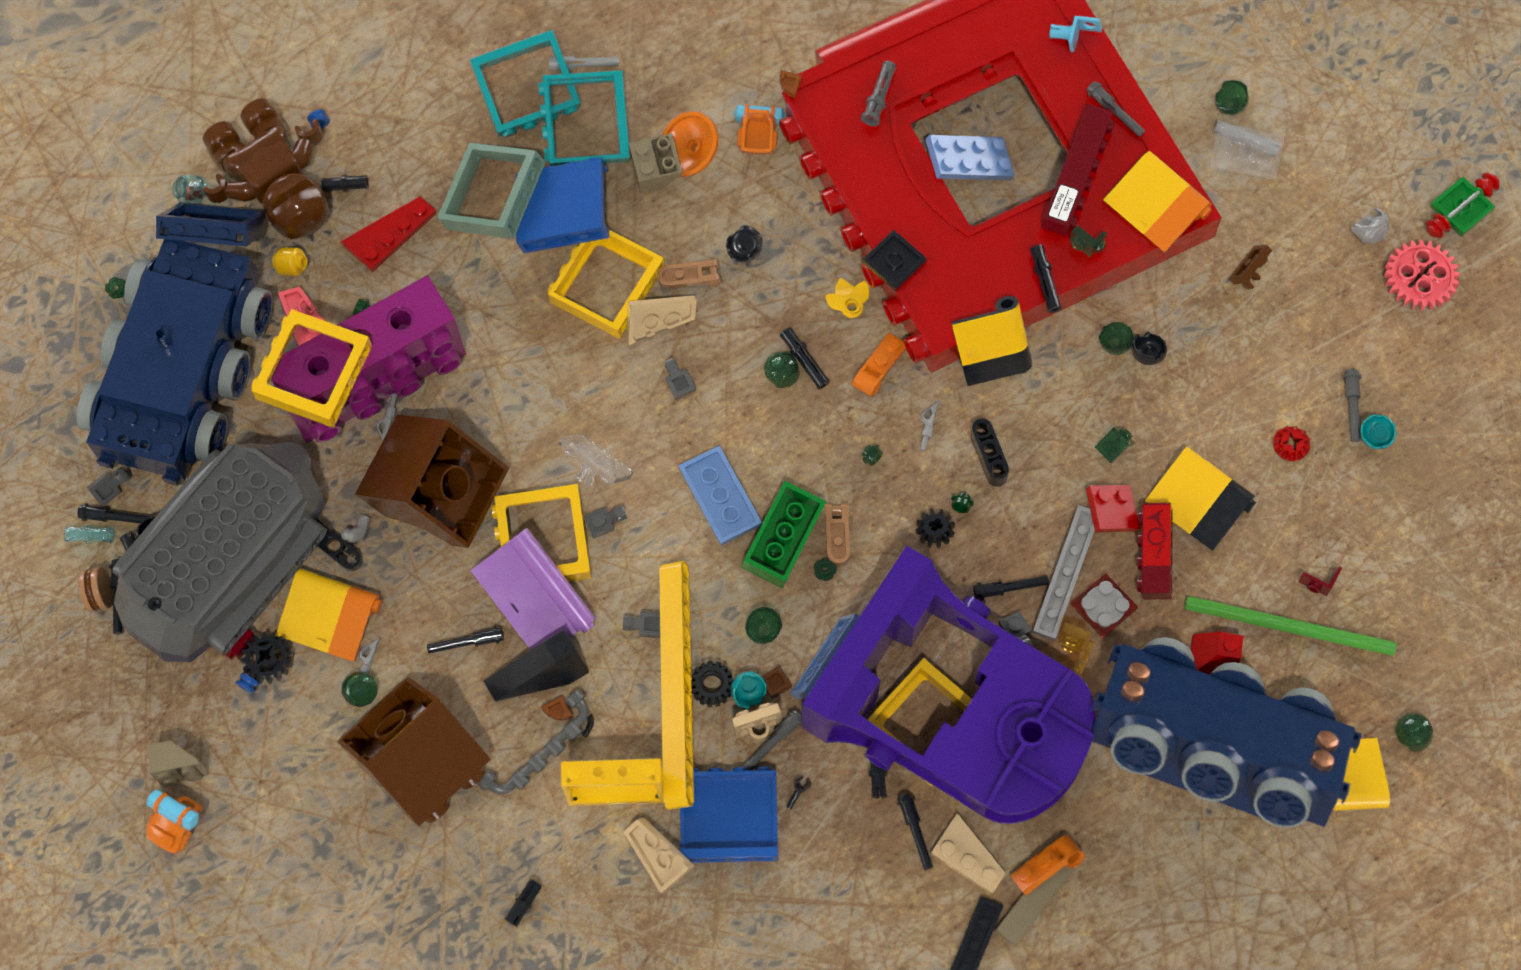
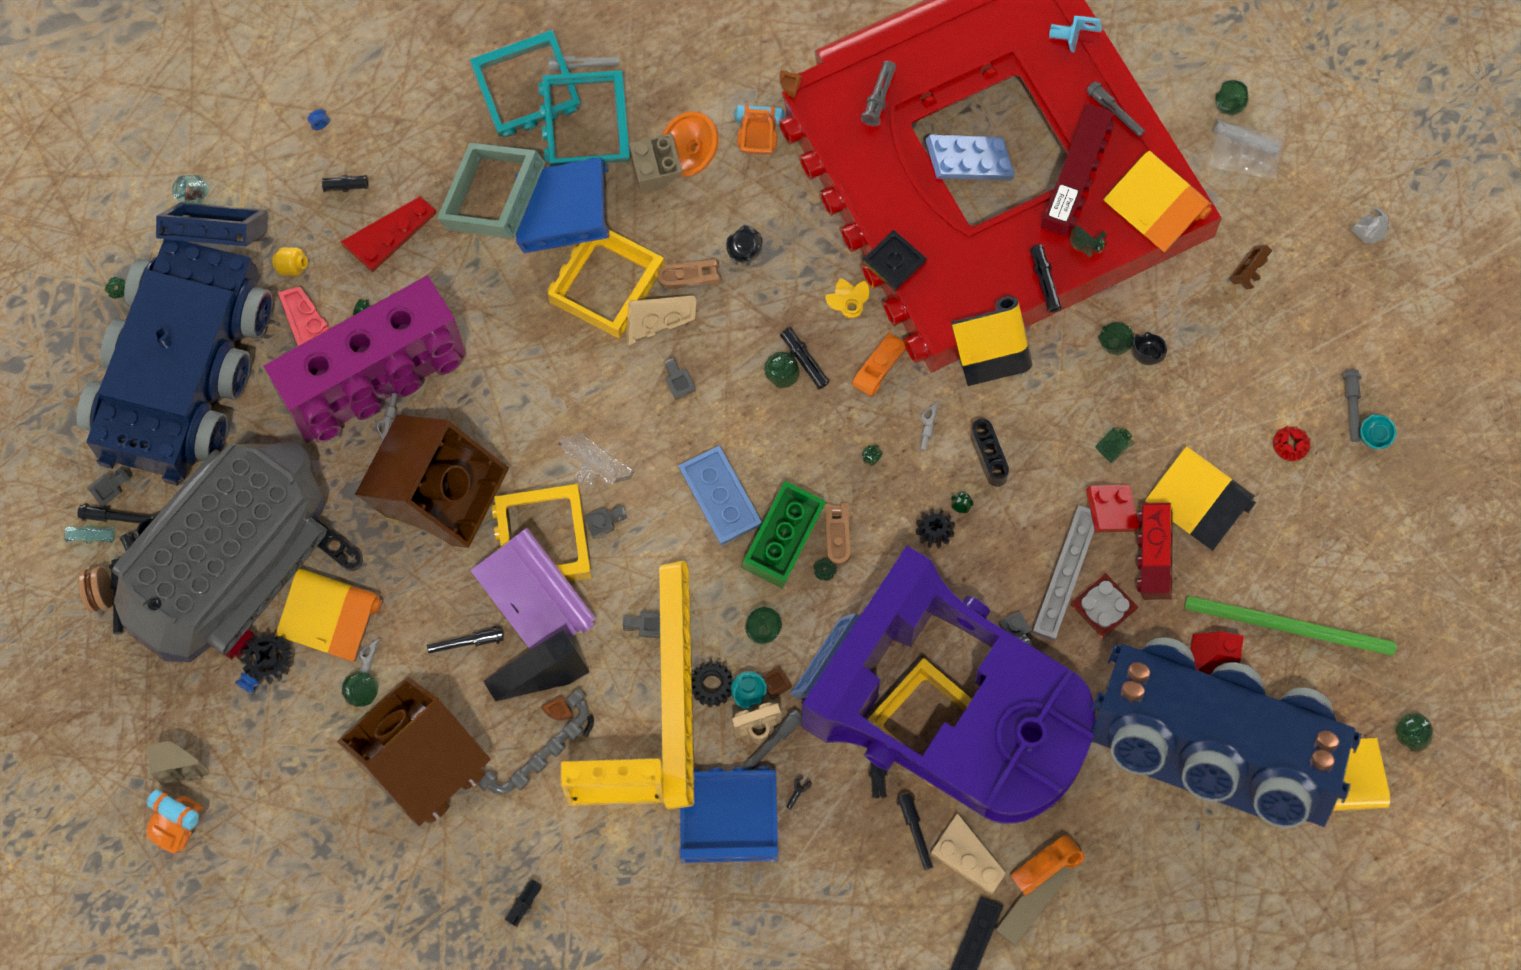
(268, 170): reddish brown piece -> none
(322, 413): yellow piece -> none
(357, 532): light grey arm -> none
(660, 858): tan wing -> none
(998, 588): black pin -> none
(1077, 640): clear yellow bracket -> none
(1316, 585): dark red bracket -> none
(1437, 288): coral gear -> none
(1462, 205): green plate -> none

